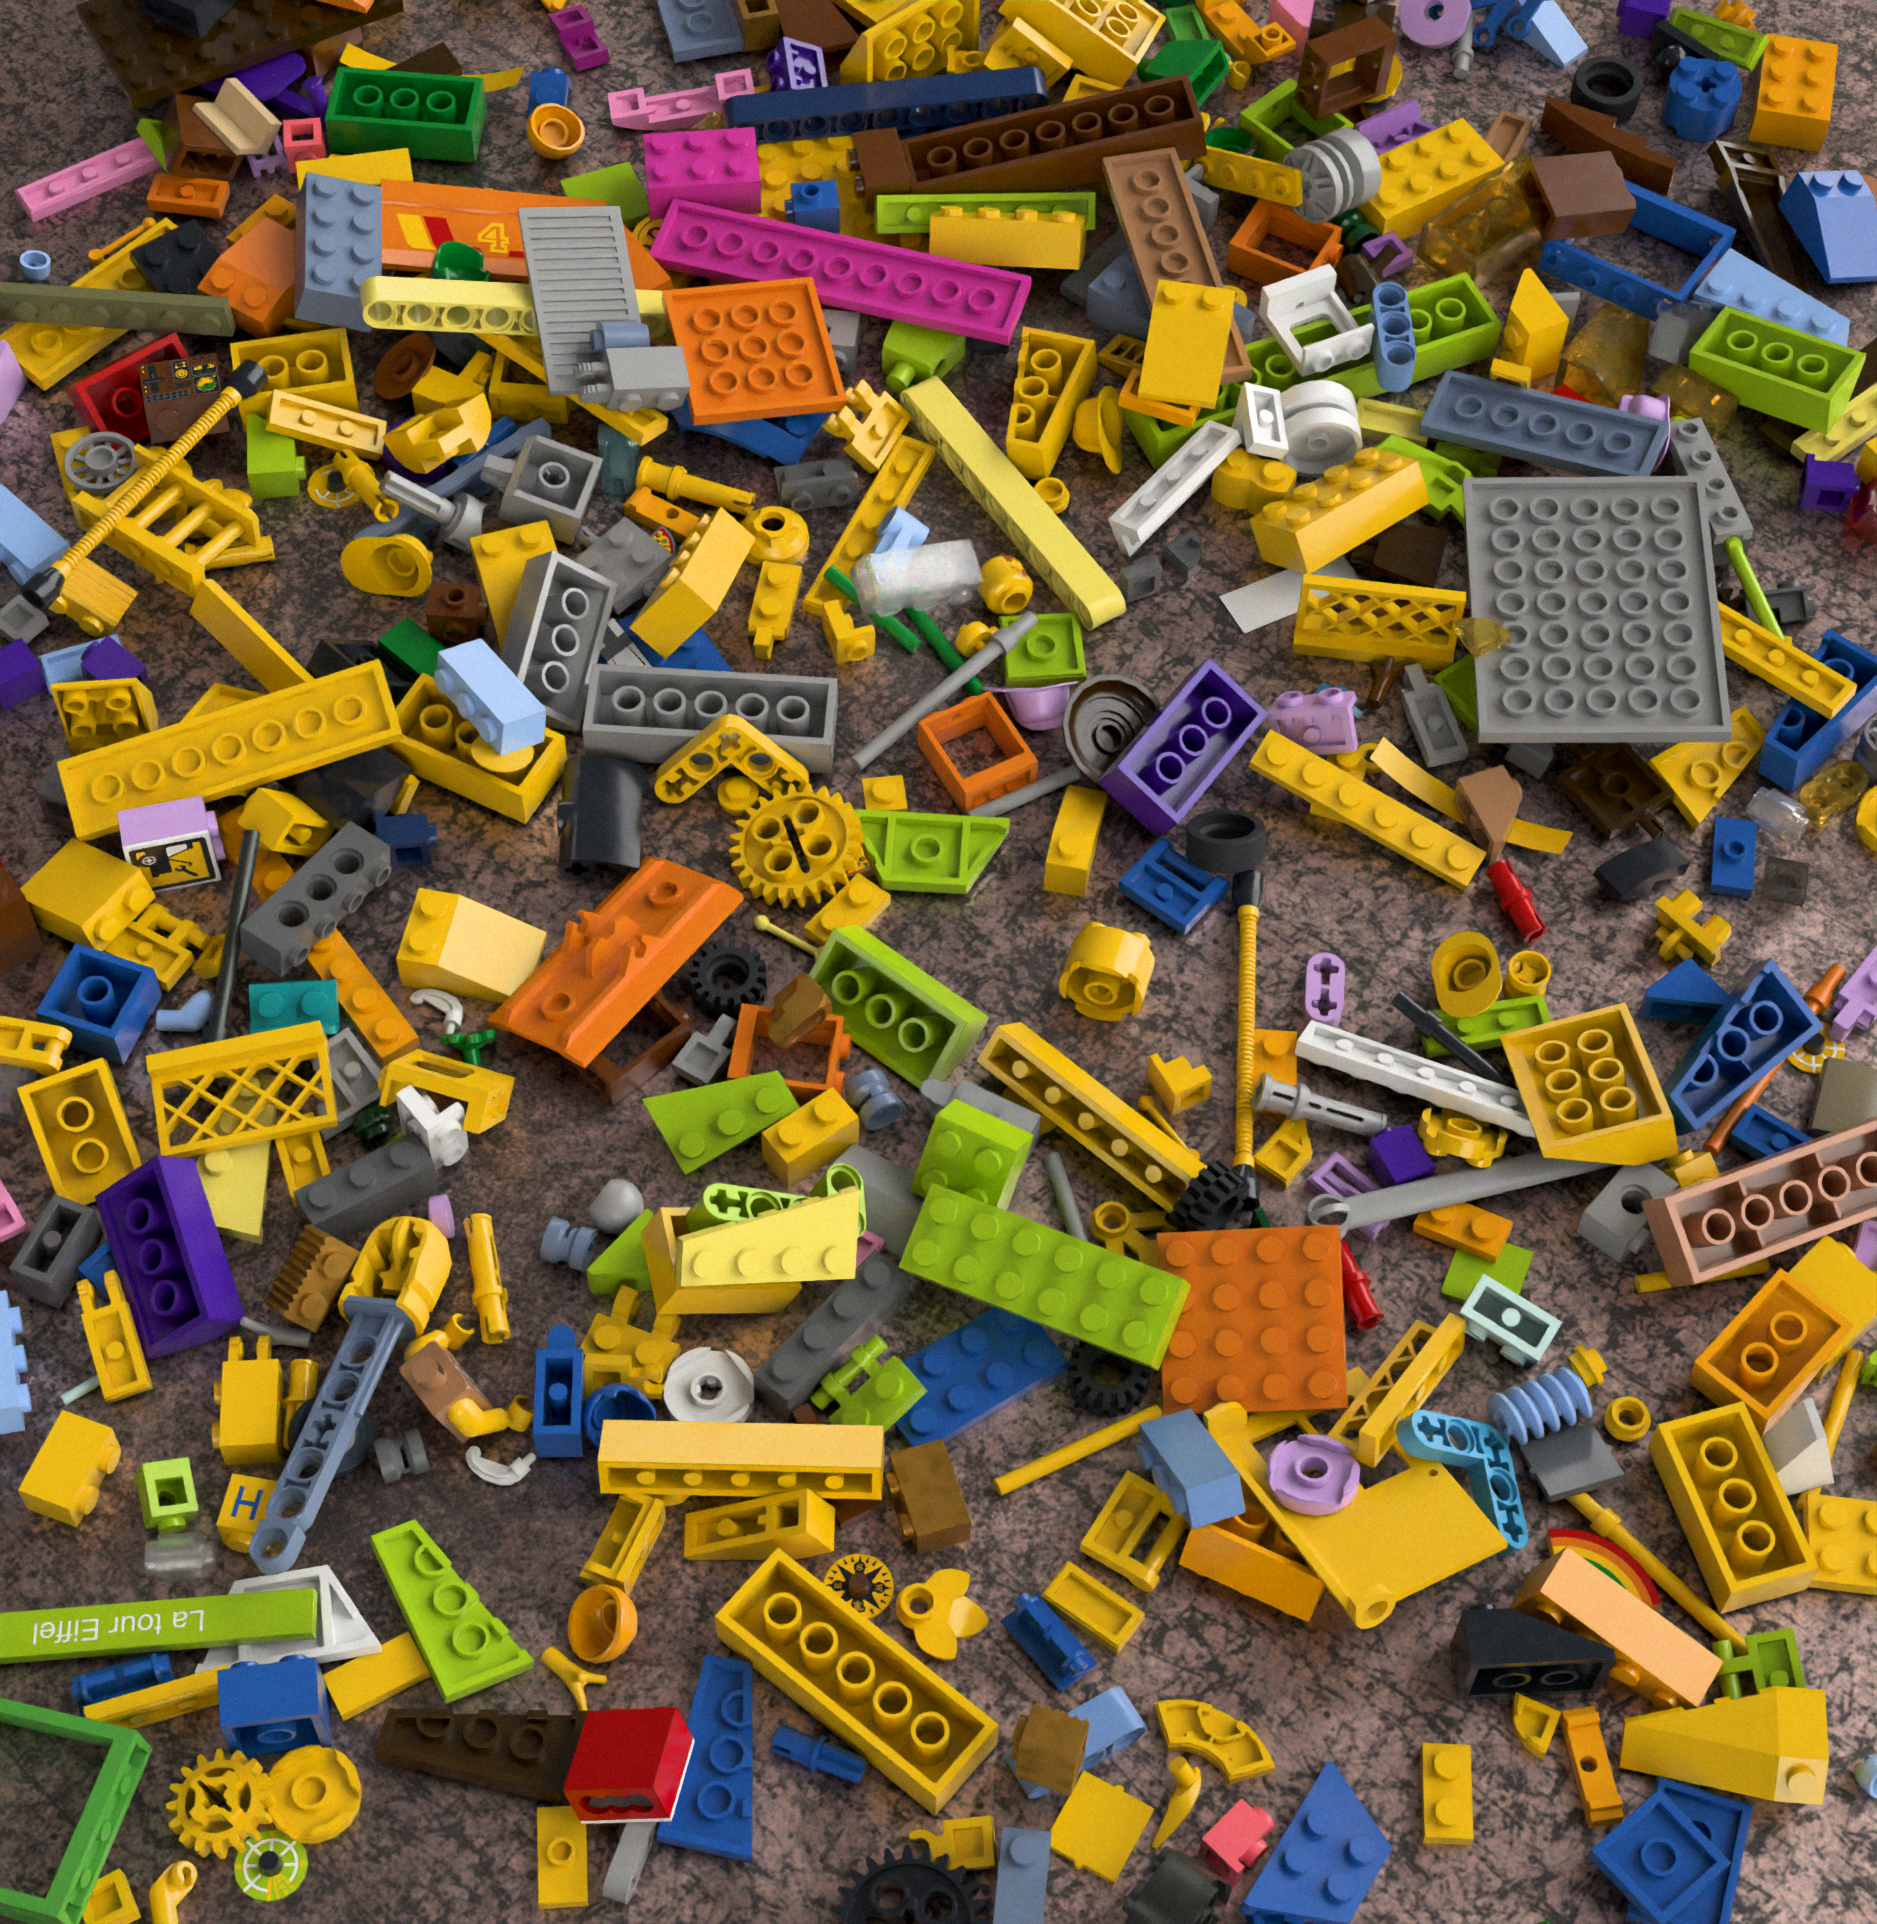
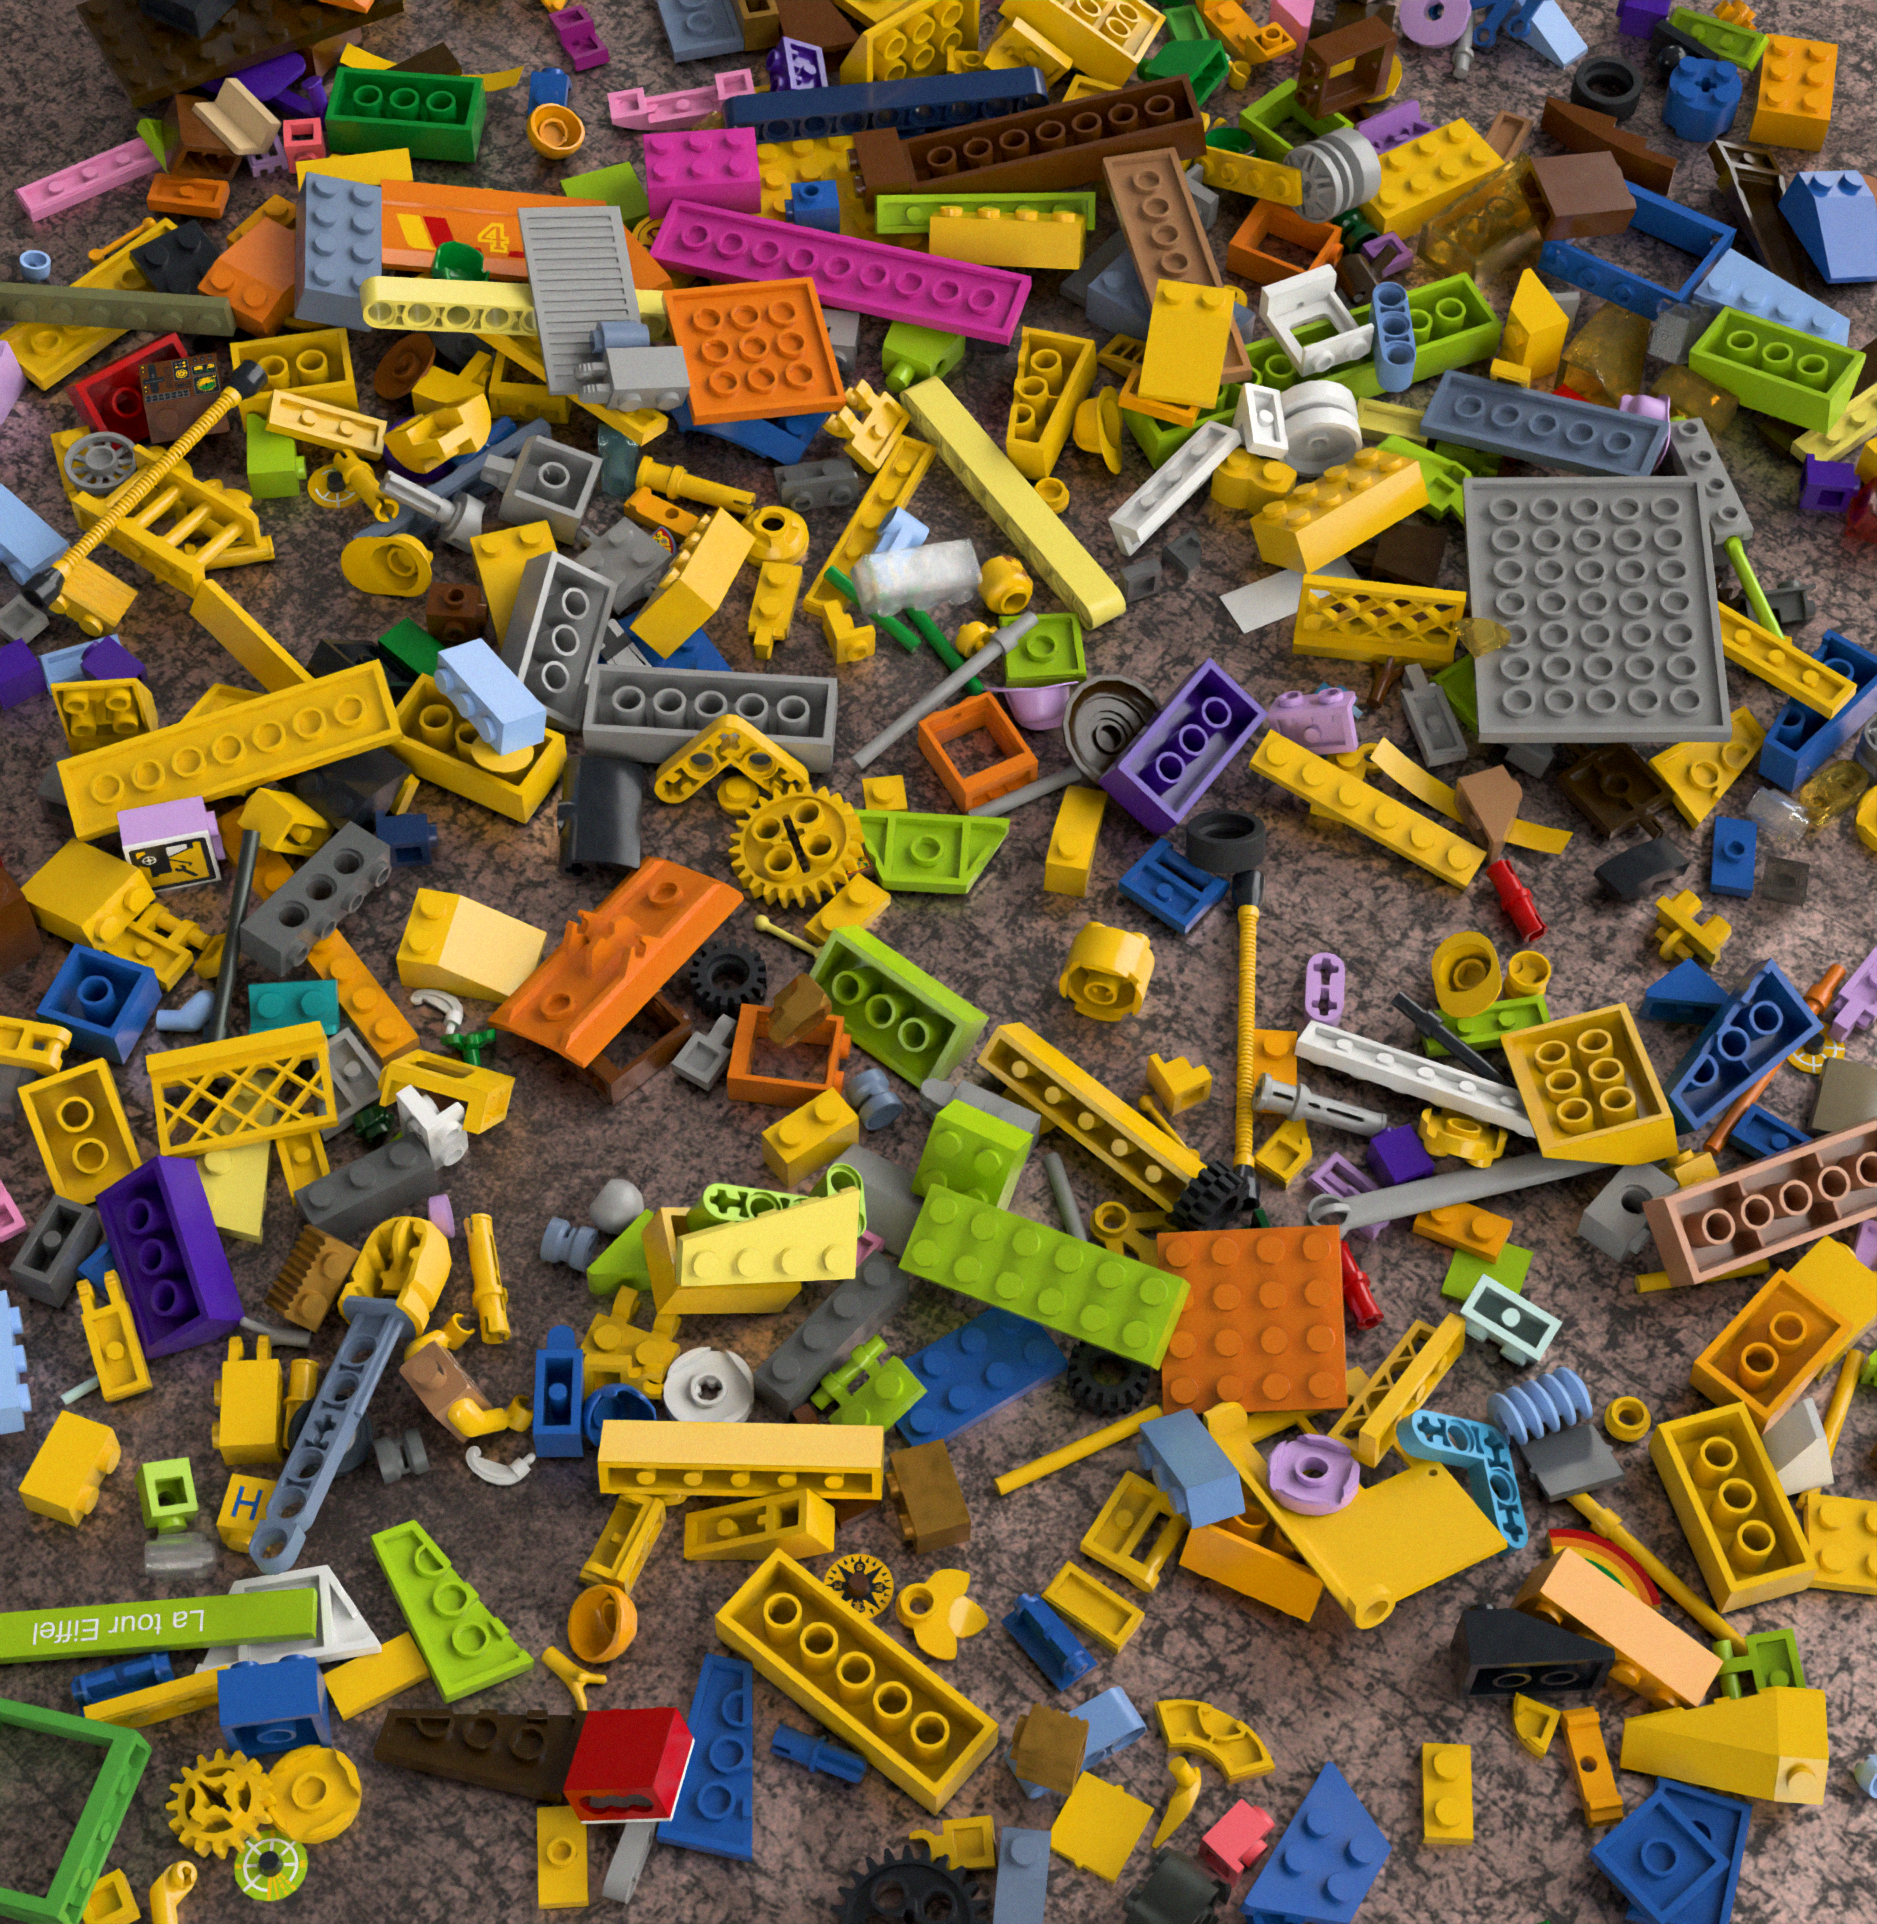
(719, 1116): lime wing -> none
(1587, 1365): yellow plate -> none

